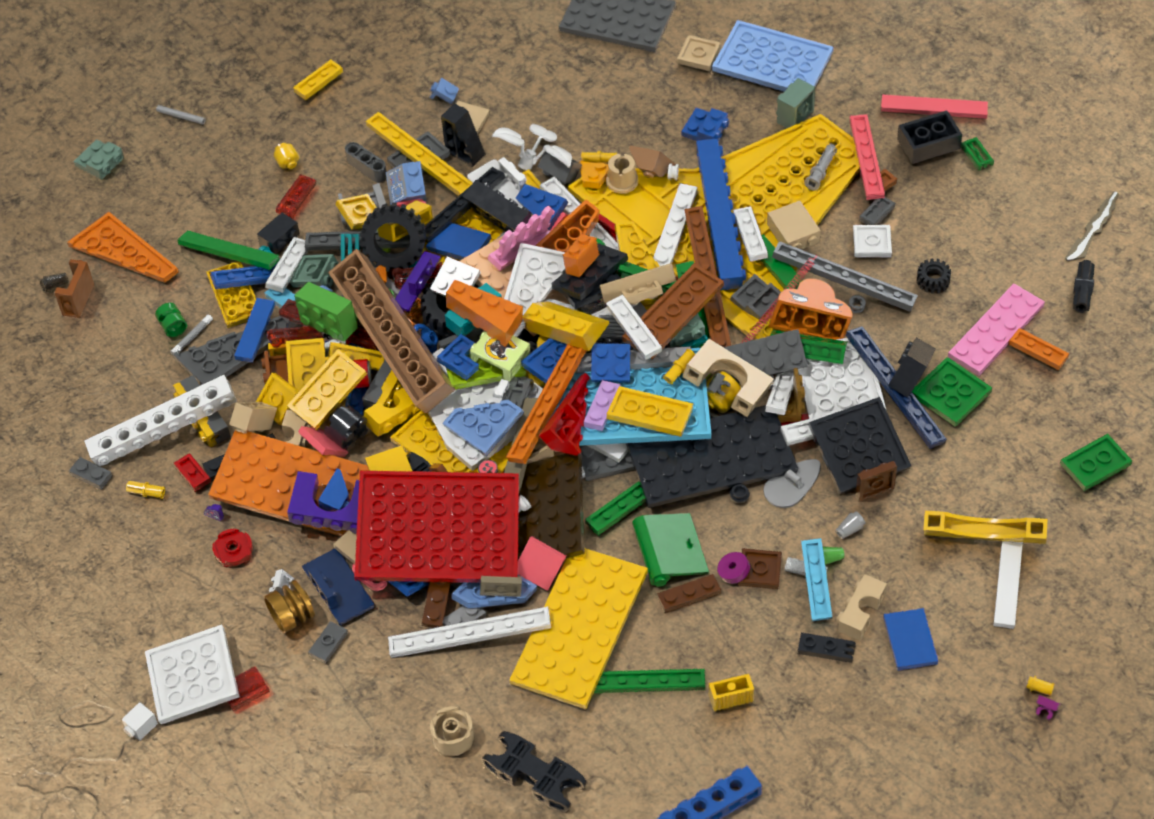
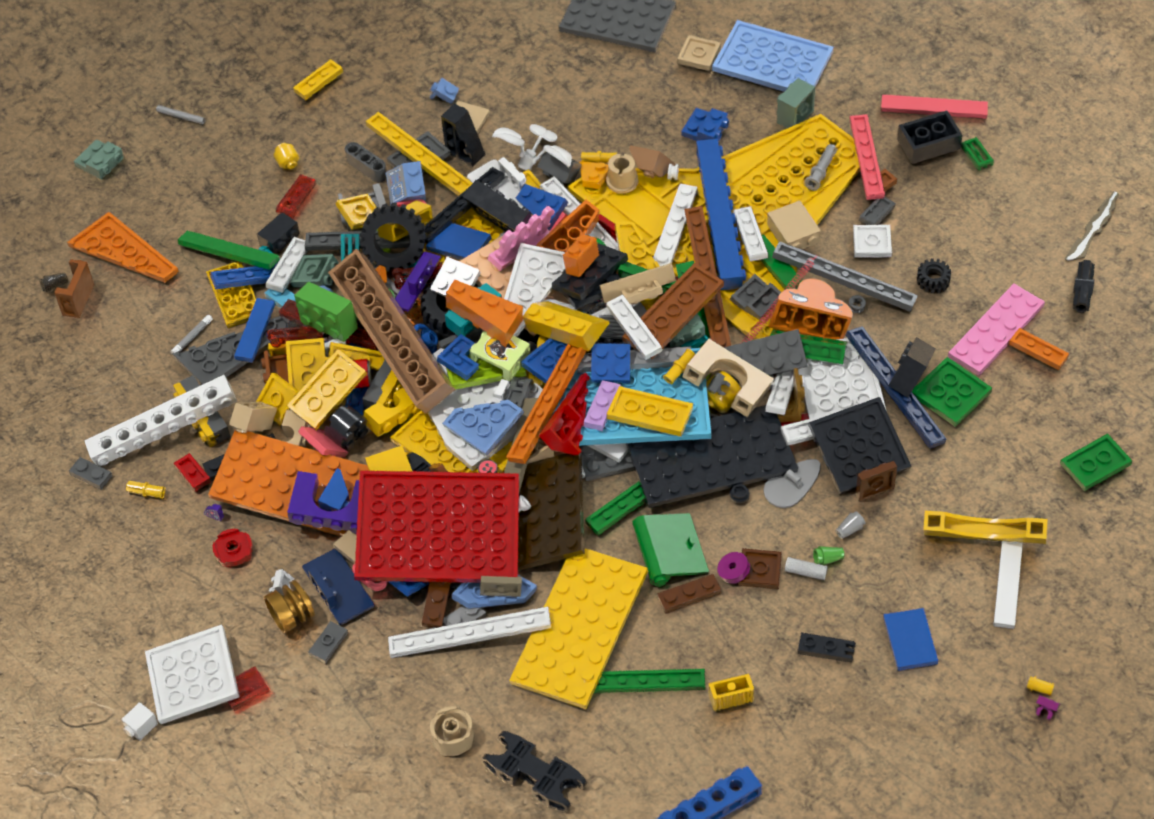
(171, 319): green wheel -> none
(540, 563): coral tile -> none
(816, 579): medium azure plate -> none
(867, 593): tan arch -> none

